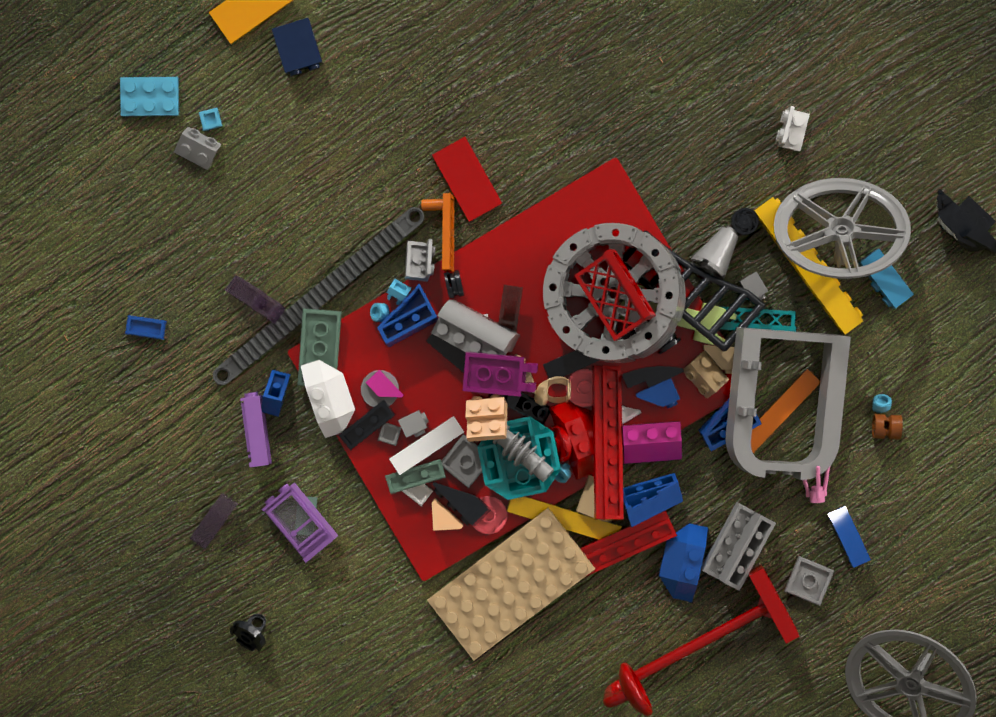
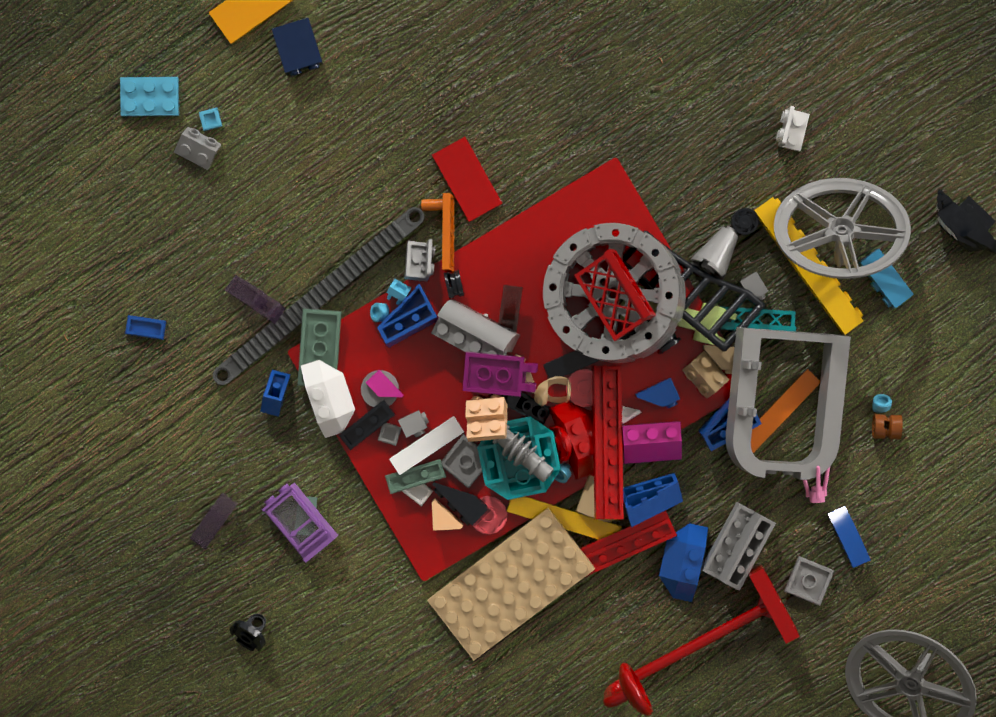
(255, 430): medium lavender door -> none
(450, 352): black tile -> none
(651, 375): black slope -> none

